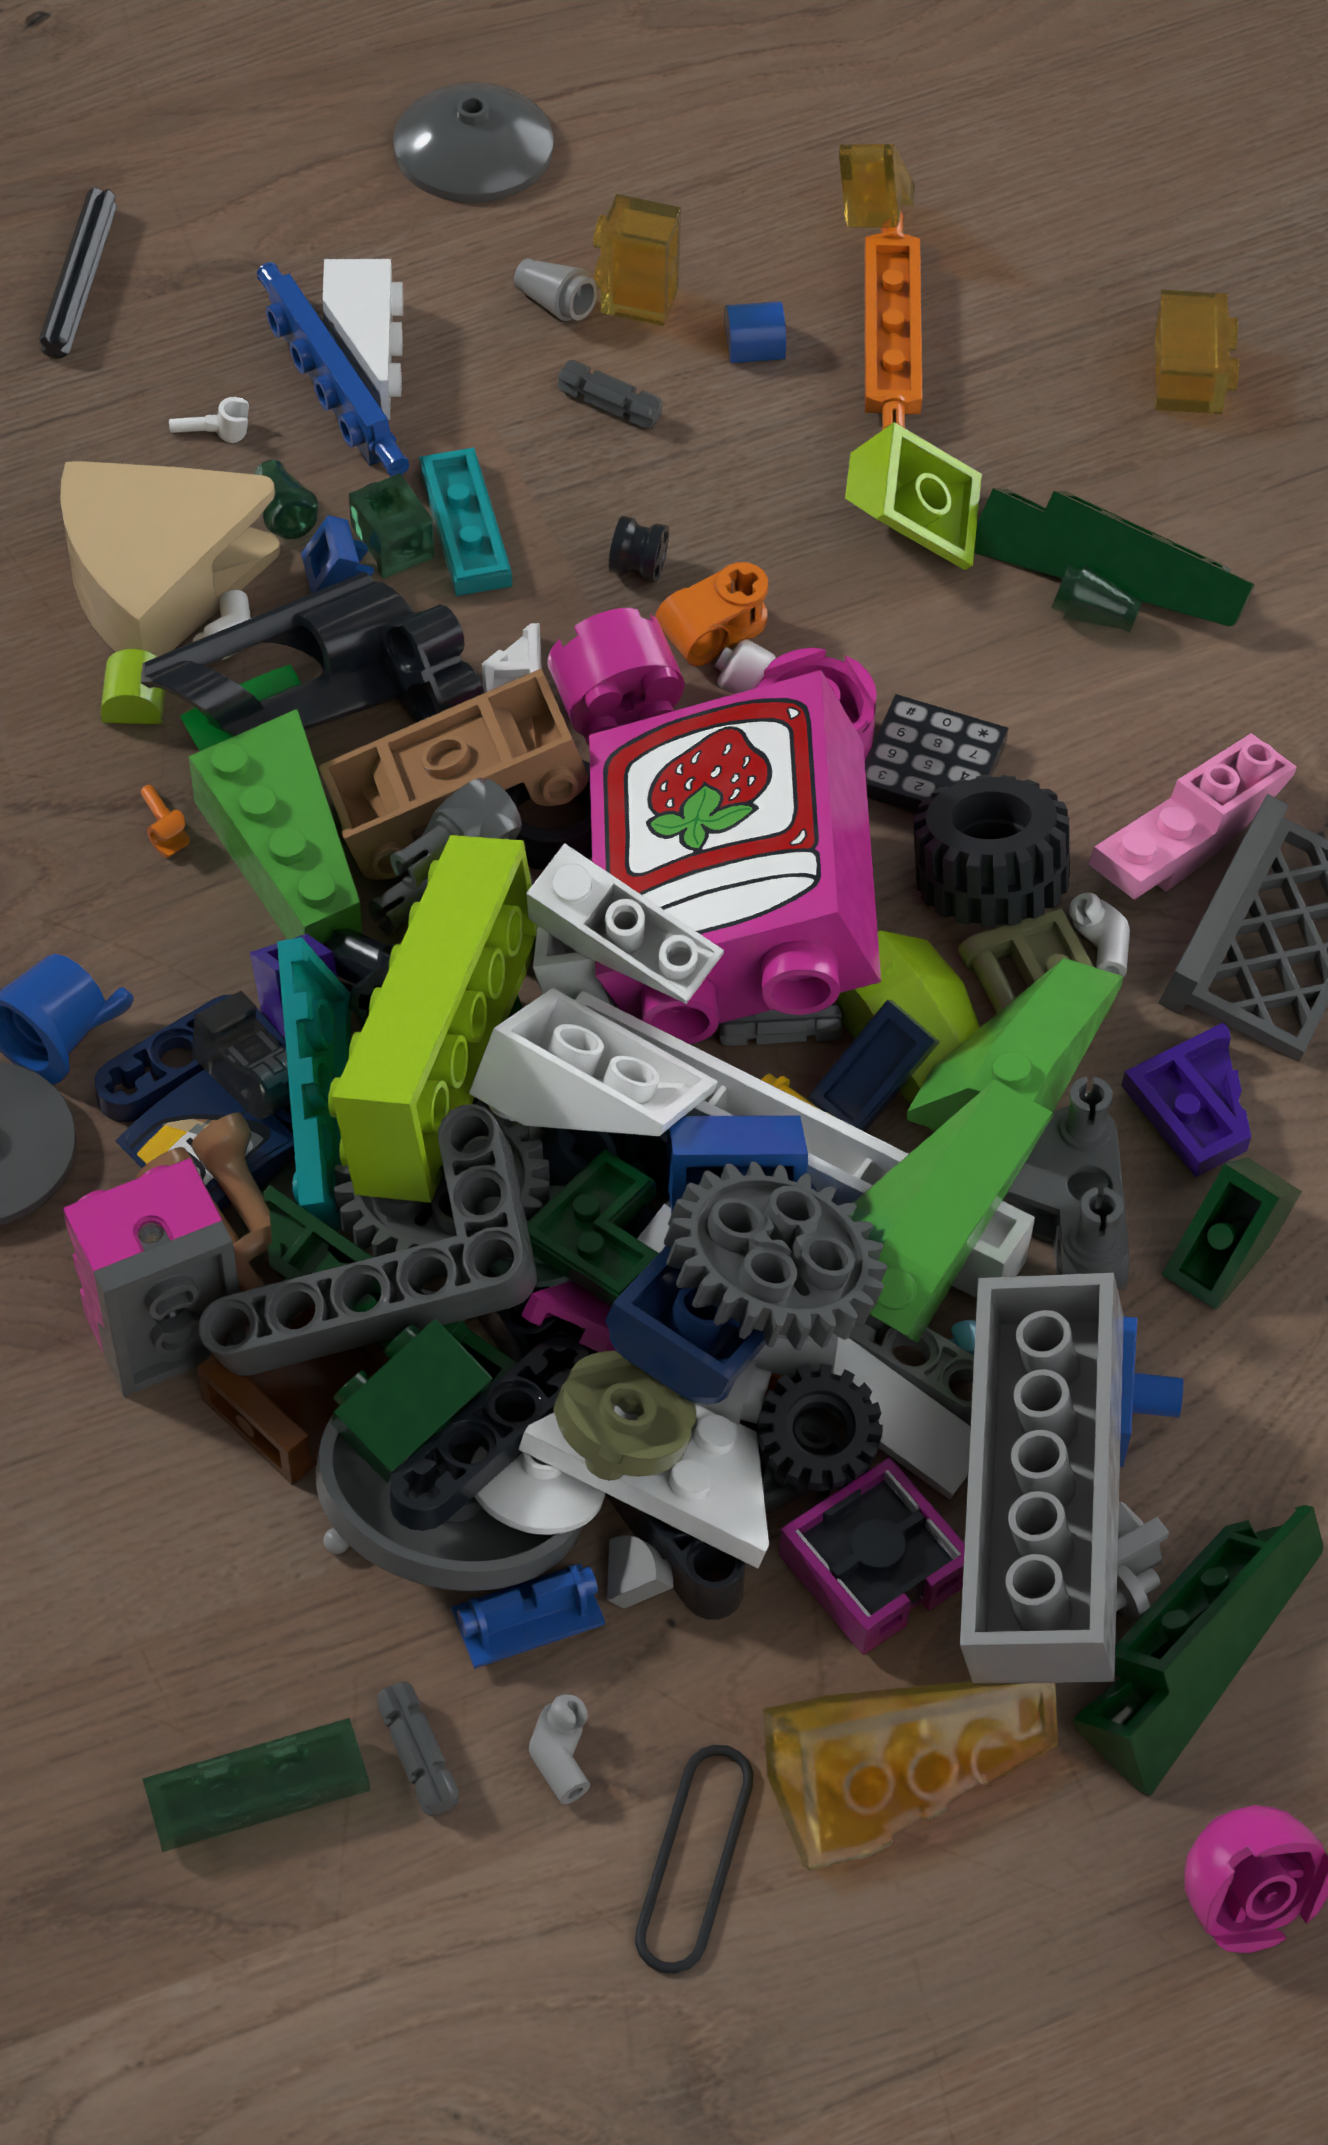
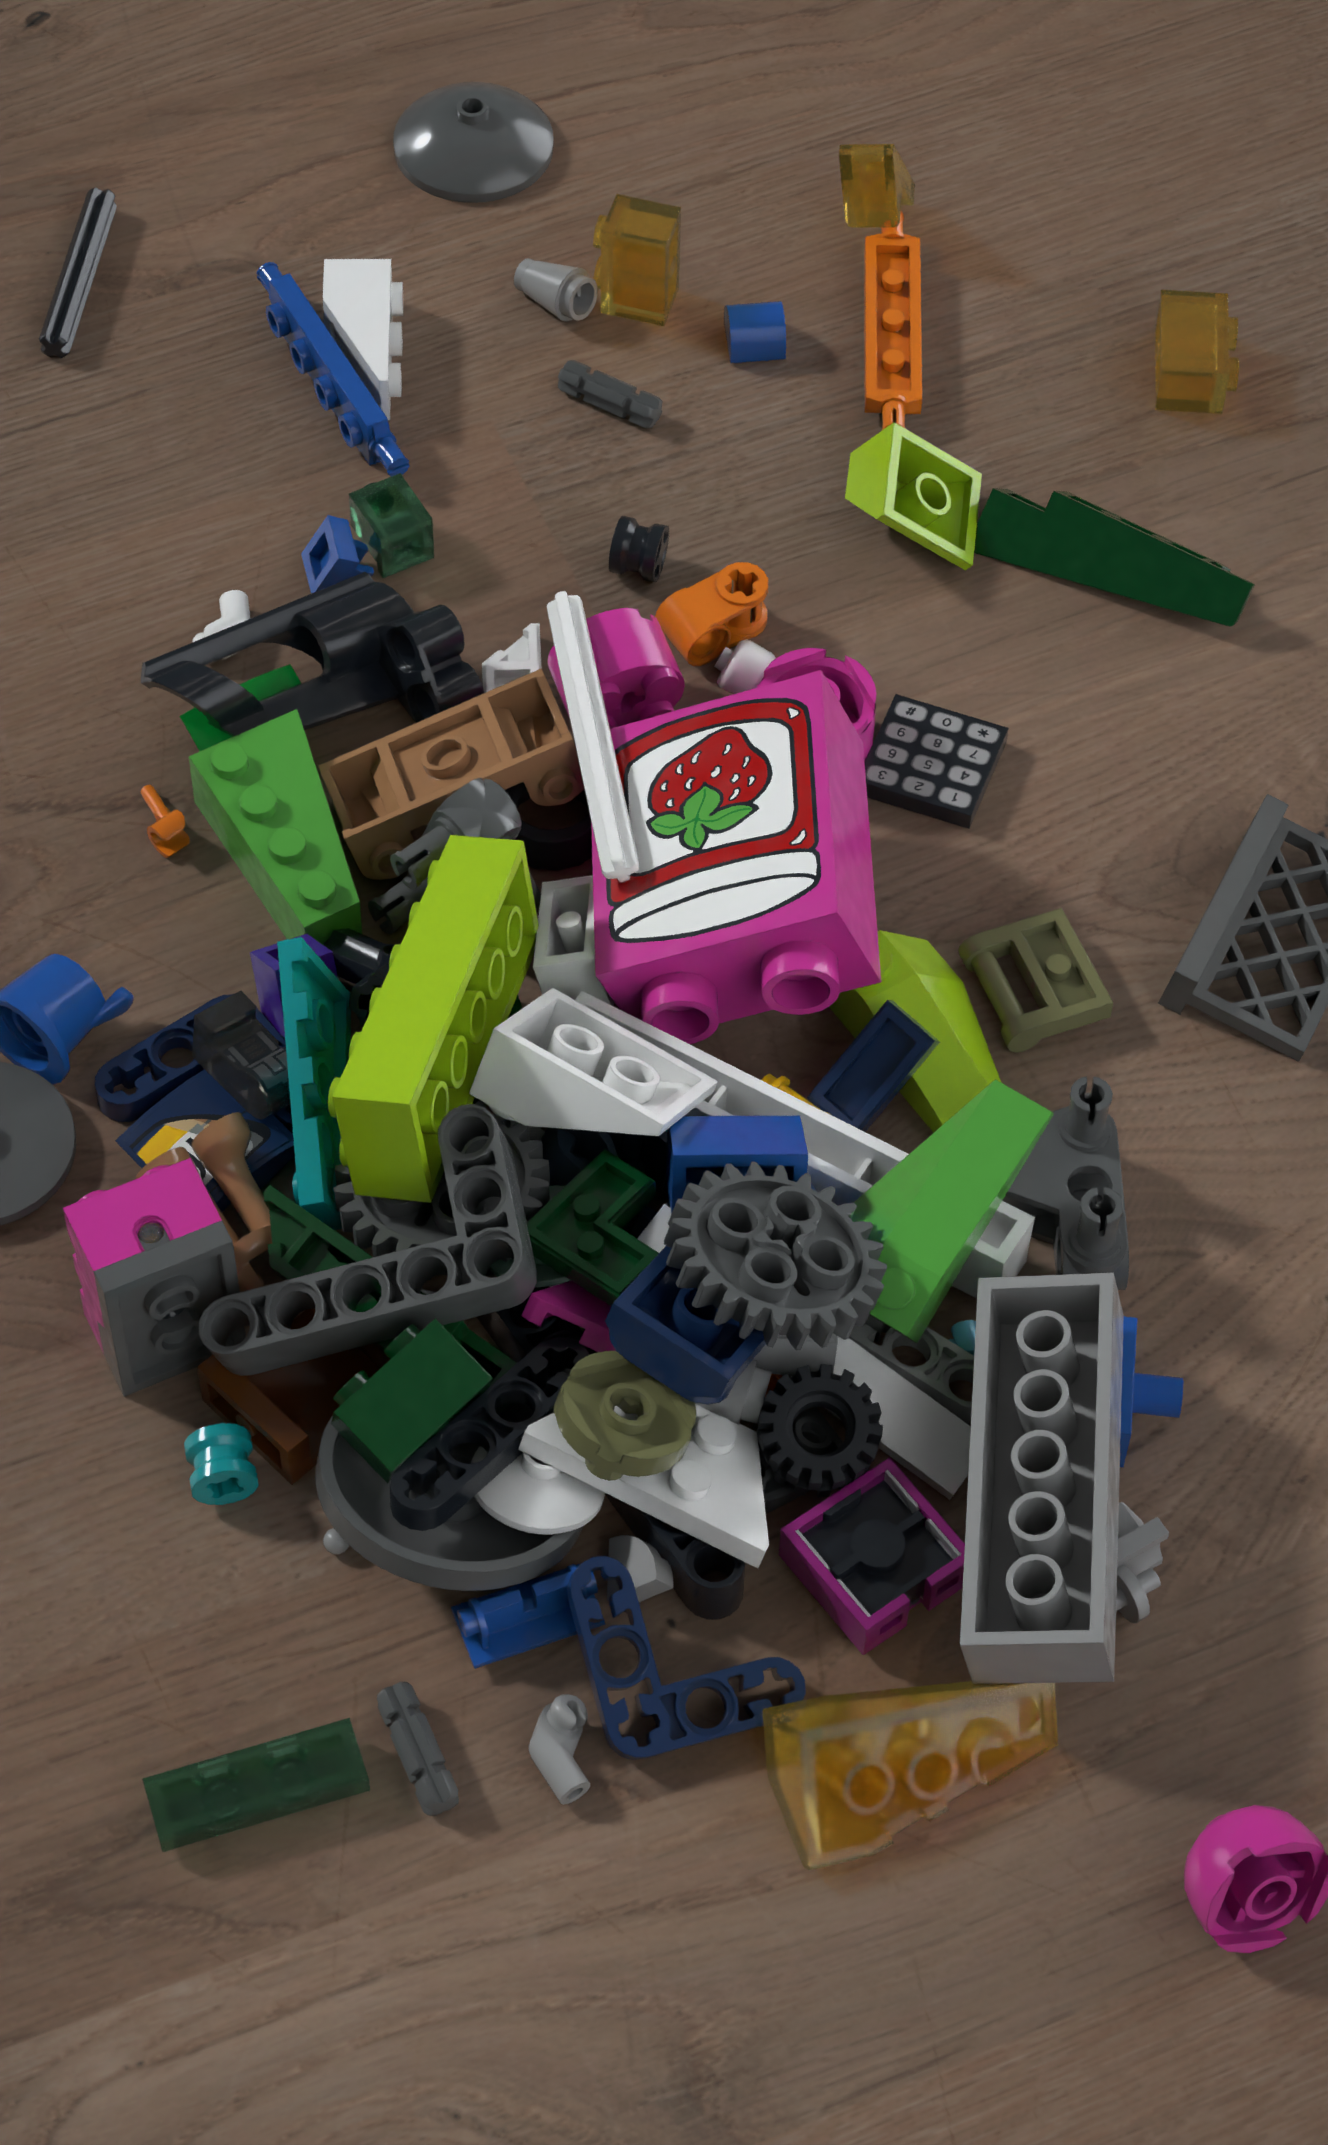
(124, 696): lime brick -> none
(160, 546): tan piece -> none
(221, 1464): none -> teal wheel
(229, 423): white hand -> none
(293, 507): clear green cone -> none
(465, 521): teal tile -> none
(592, 738): none -> white axle
(619, 926): white slope -> none
(668, 1701): none -> dark blue beam
(726, 1858): black piece -> none
(779, 1027): dark grey axle -> none
(992, 850): black tyre -> none
(1025, 1046): bright green wedge -> none
(1095, 600): clear green cone -> none
(1104, 929): white arm -> none
(1194, 1100): dark purple wing -> none
(1195, 1643): dark green wedge -> none
(1196, 822): bright pink slope -> none
(1231, 1230): dark green slope -> none

